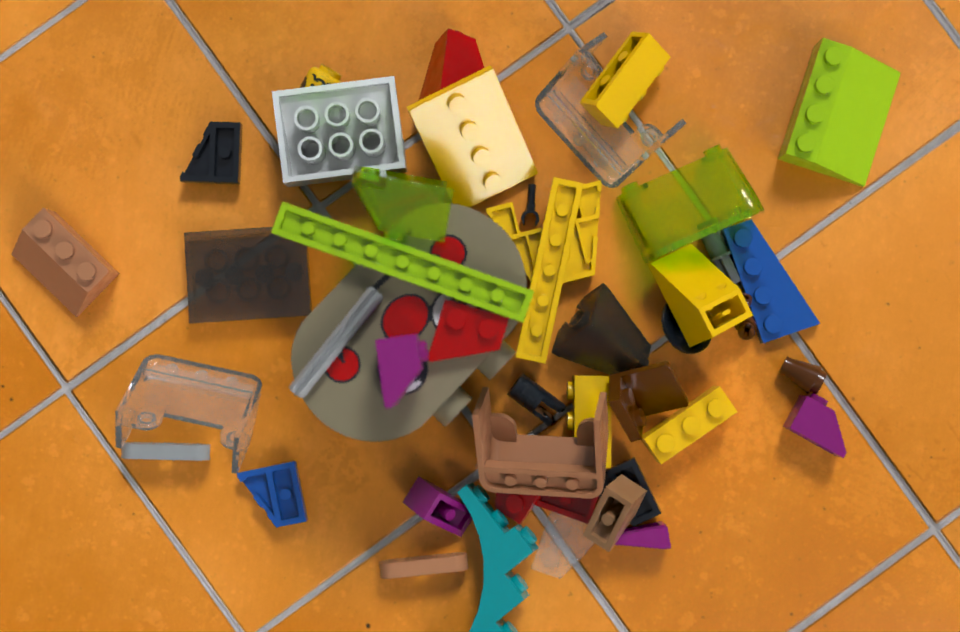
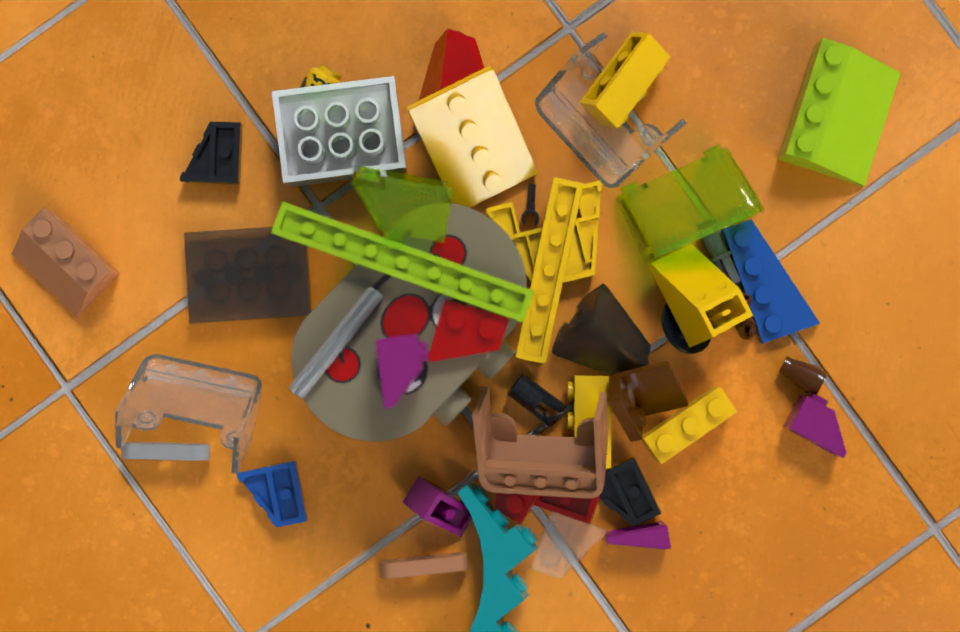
(614, 512): medium nougat slope -> none

